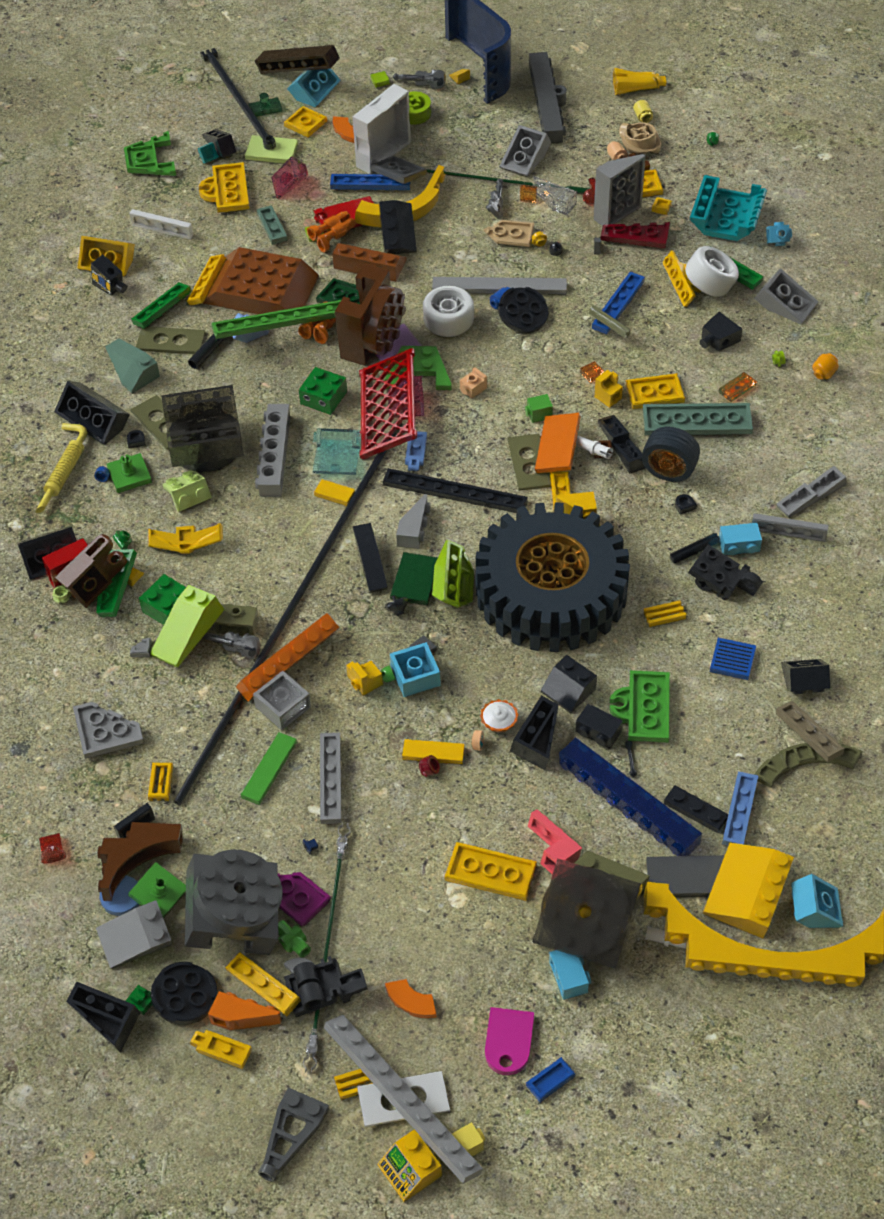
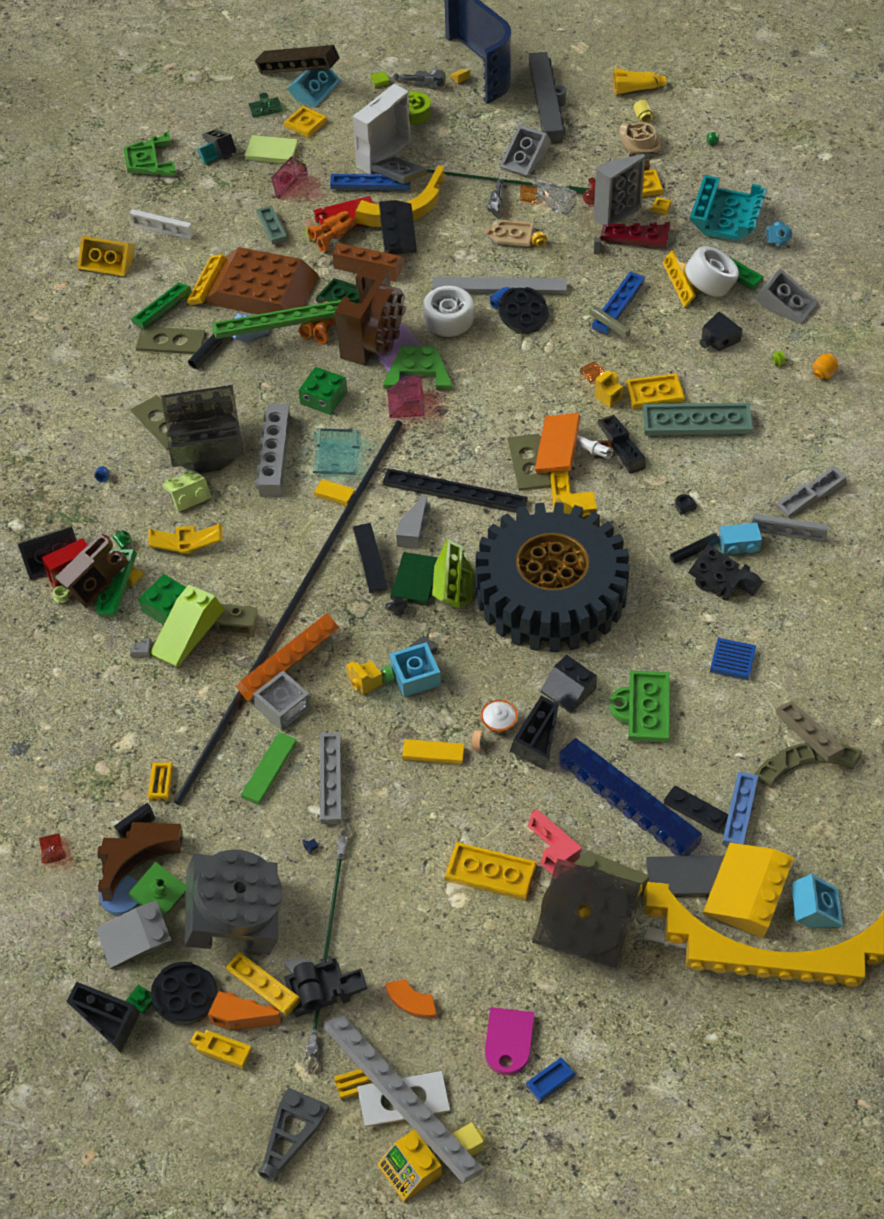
(64, 466): light yellow piece -> none
(97, 414): black slope -> none
(104, 730): light grey plate -> none
(107, 276): black torso -> none
(129, 472): bright green tile -> none
(132, 365): sand green wedge -> none
(135, 439): black tile -> none
(212, 57): black hinge -> none
(226, 187): yellow plate -> none
(247, 645): dark grey piece -> none
(293, 939): bright green axle -> none
(301, 897): magenta tile -> none
(343, 128): orange tile -> none
(409, 401): red door -> none
(416, 452): medium blue hinge -> none
(429, 766): dark red tile -> none
(473, 383): light nougat brick -> none
(538, 408): bright green brick -> none
(553, 248): black hinge -> none
(569, 974): medium azure brick -> none
(599, 726): black brick -> none
(616, 150): light nougat brick -> none
(628, 745): black hinge -> none
(663, 611): yellow tile -> none
(671, 454): black wheel -> none
(737, 386): clear orange tile -> none
(806, 675): black slope -> none

